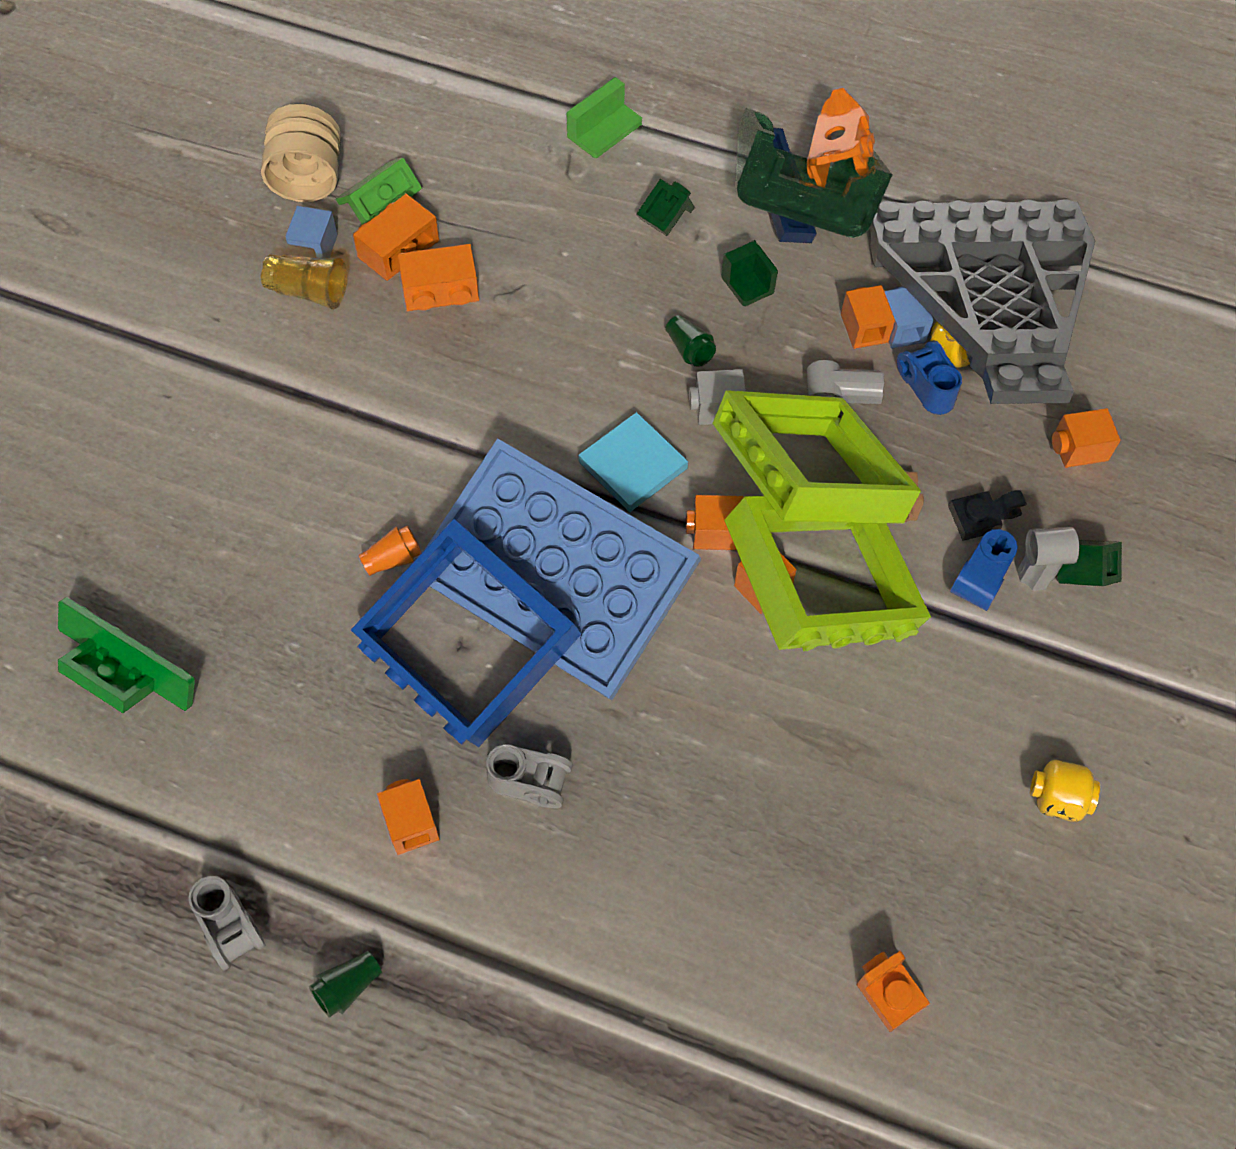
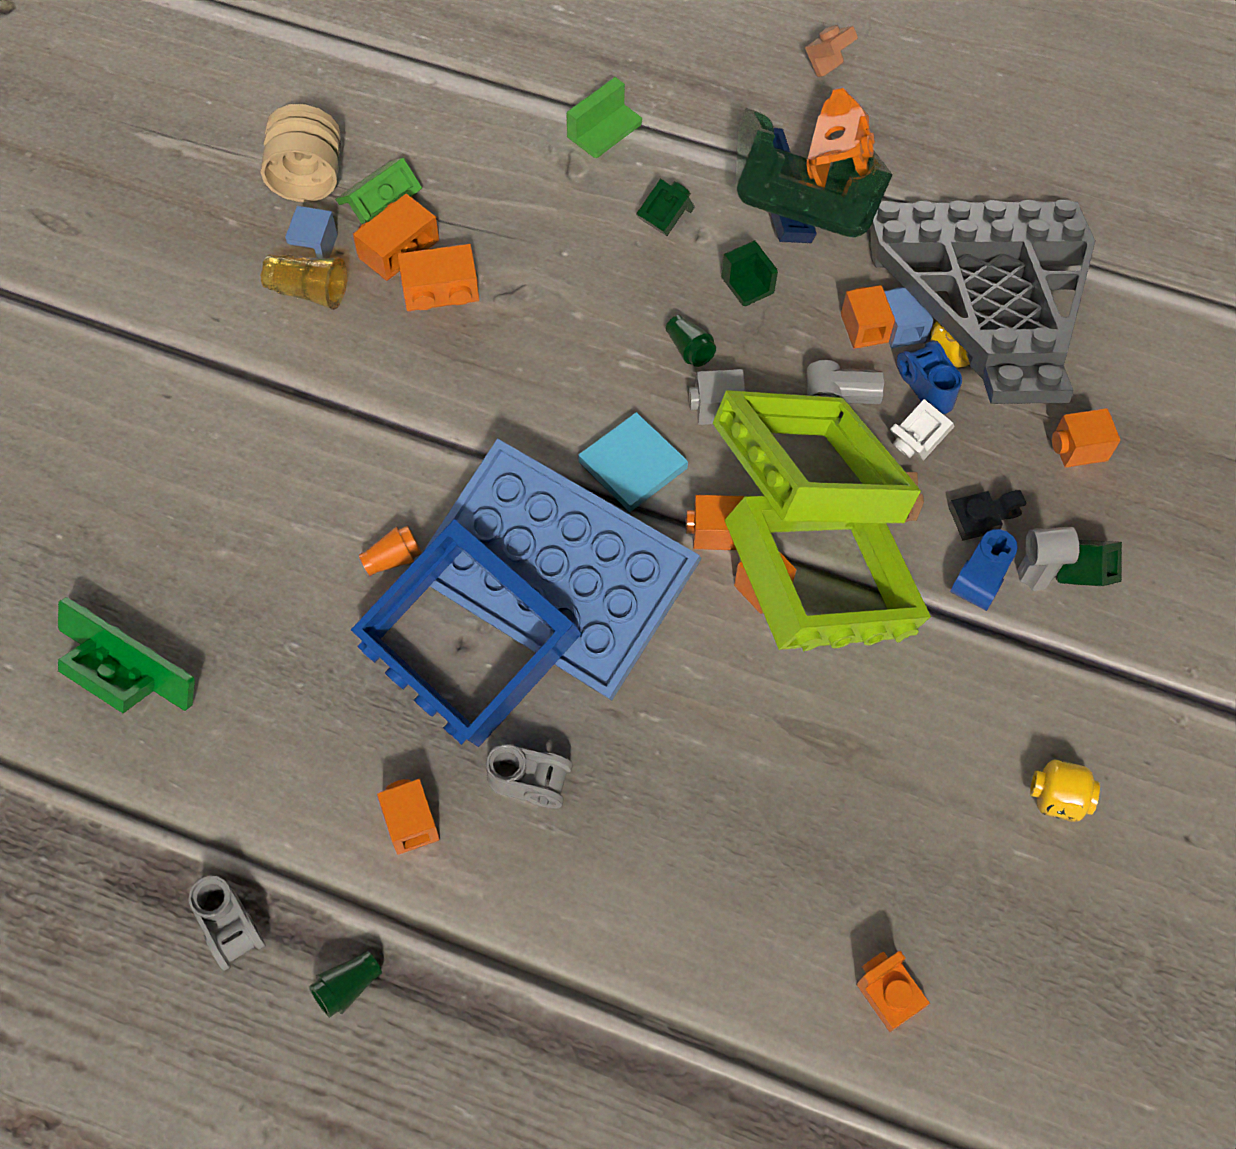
(825, 50): none -> nougat bracket
(921, 431): none -> white bracket

